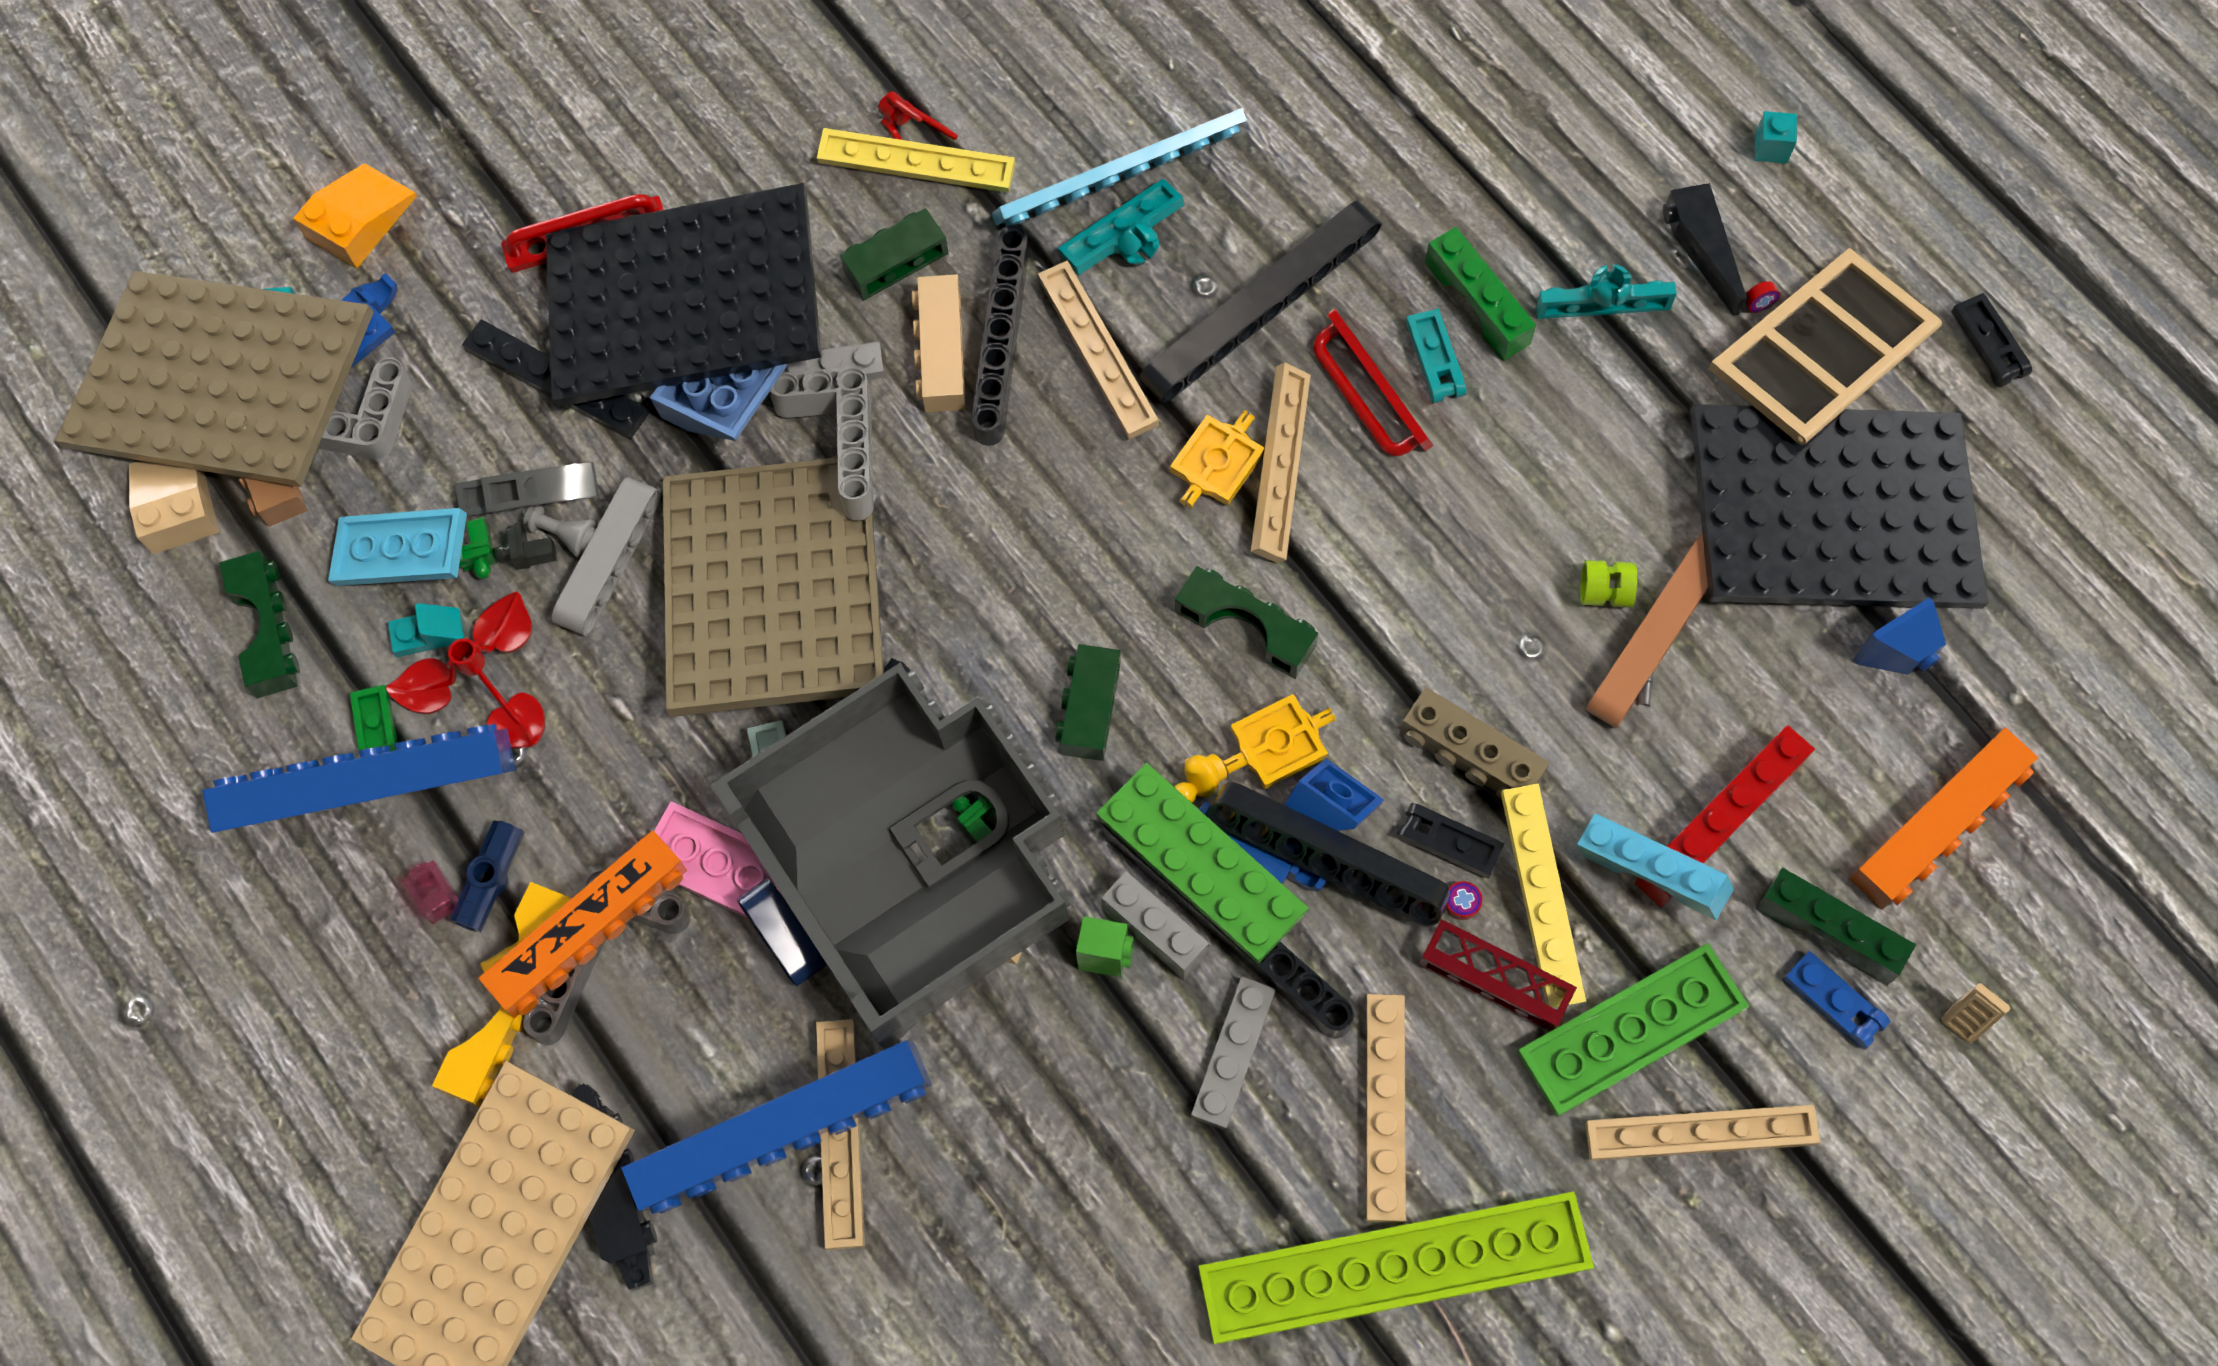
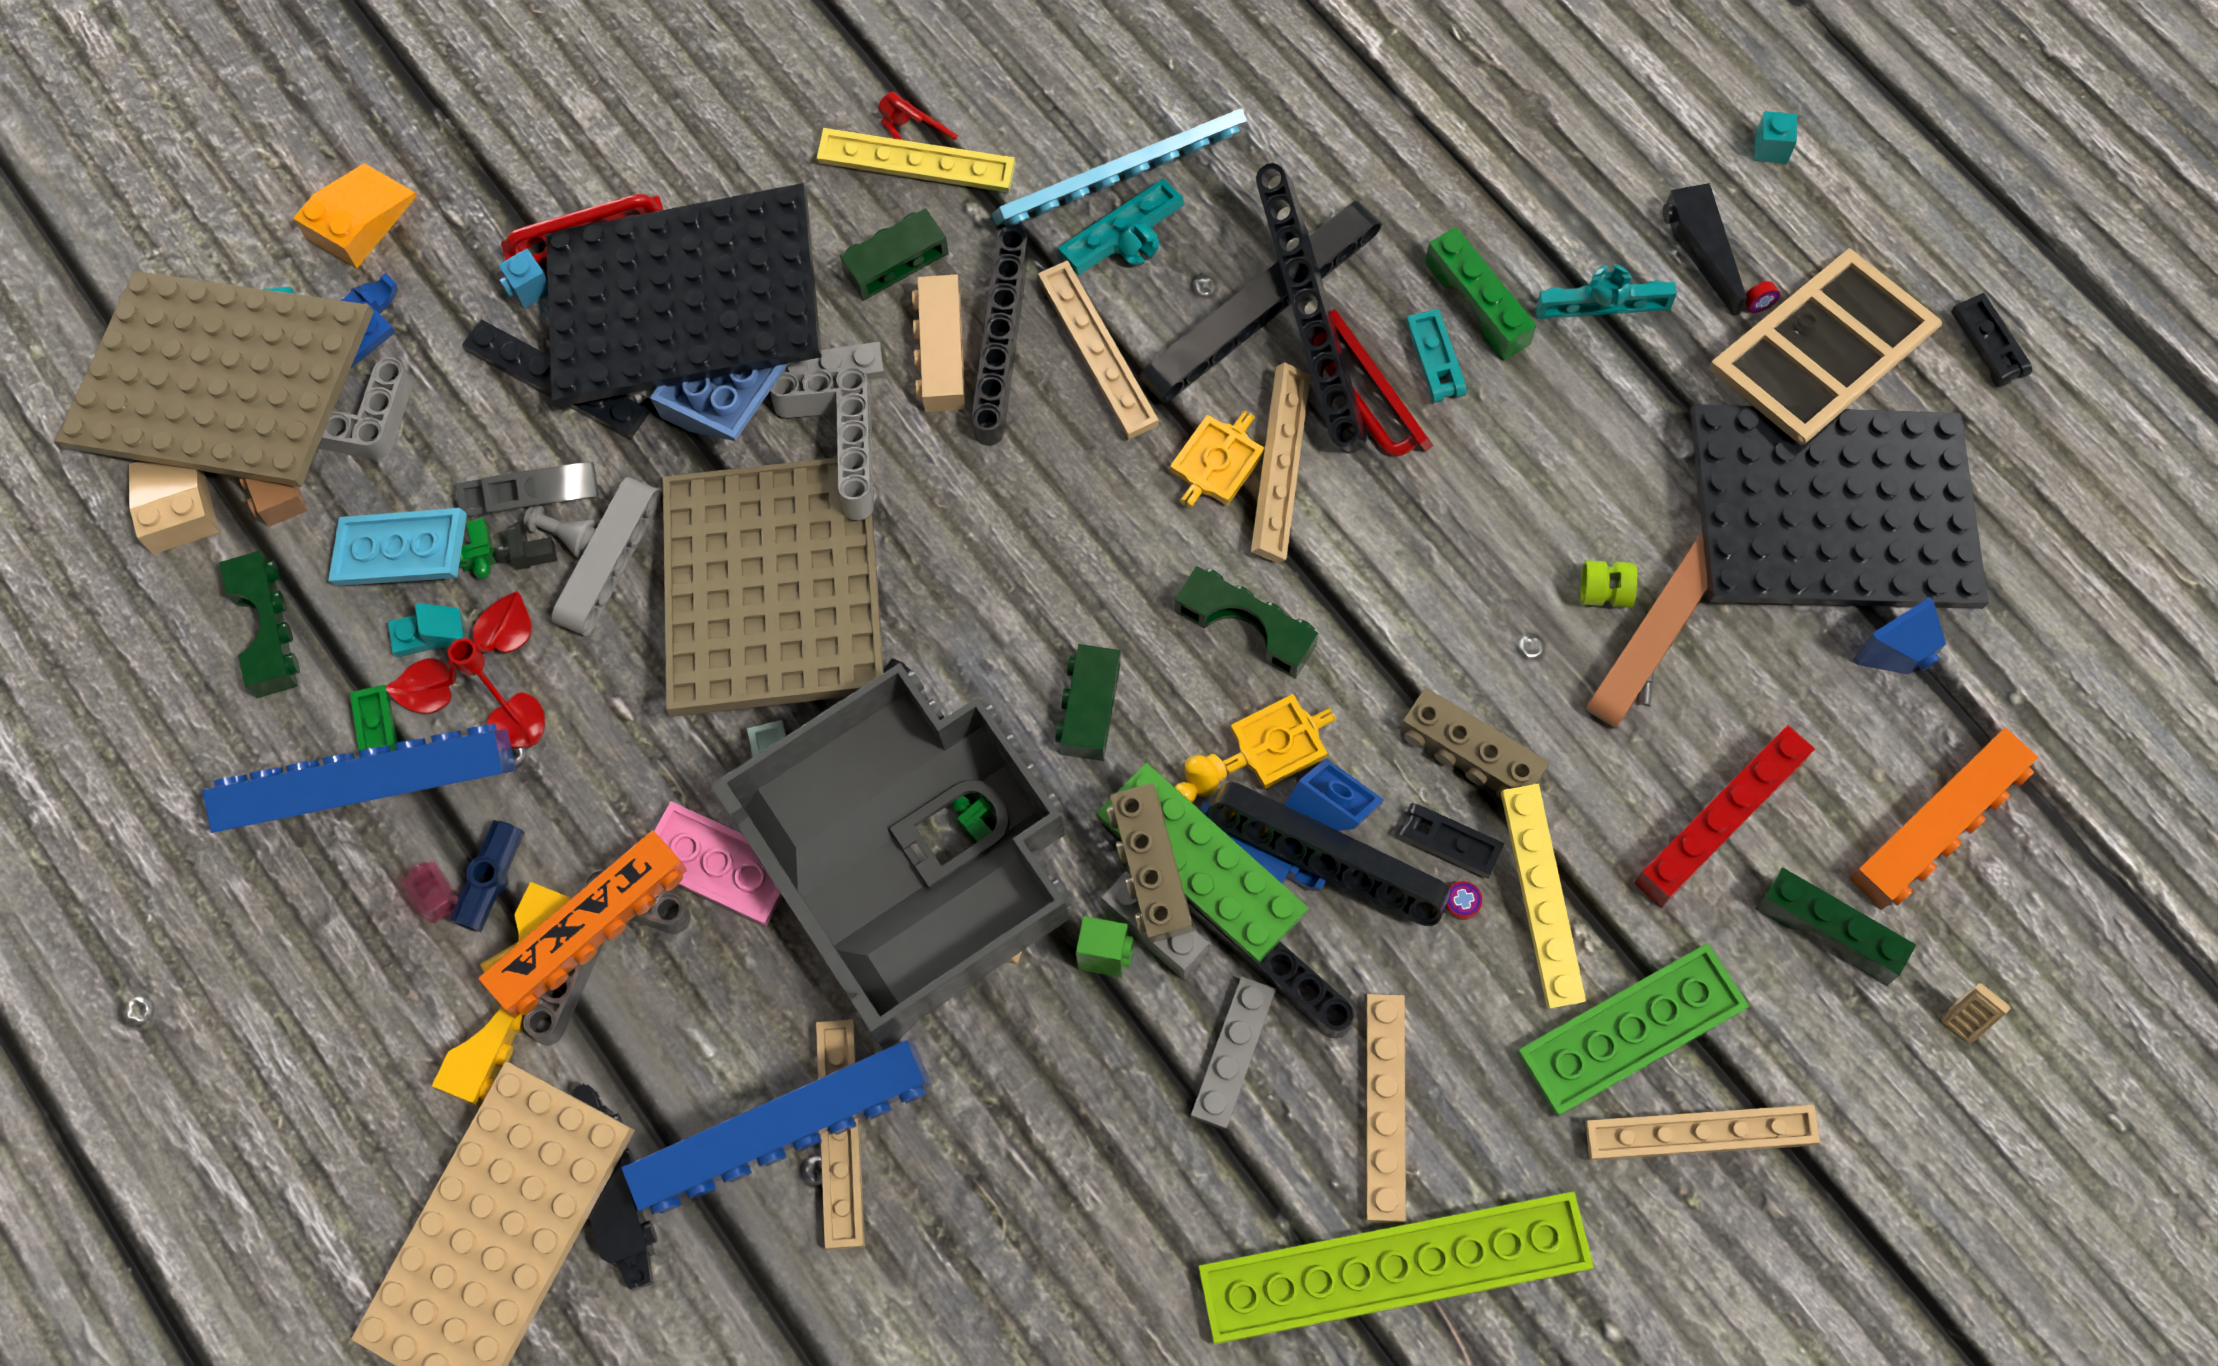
(524, 278): none -> dark azure brick
(781, 932): dark blue beam -> none
(1151, 863): none -> dark tan brick
(1300, 295): none -> black beam
(1490, 988): dark red fence -> none
(1677, 874): medium azure arch -> none
(1836, 1000): blue plate -> none

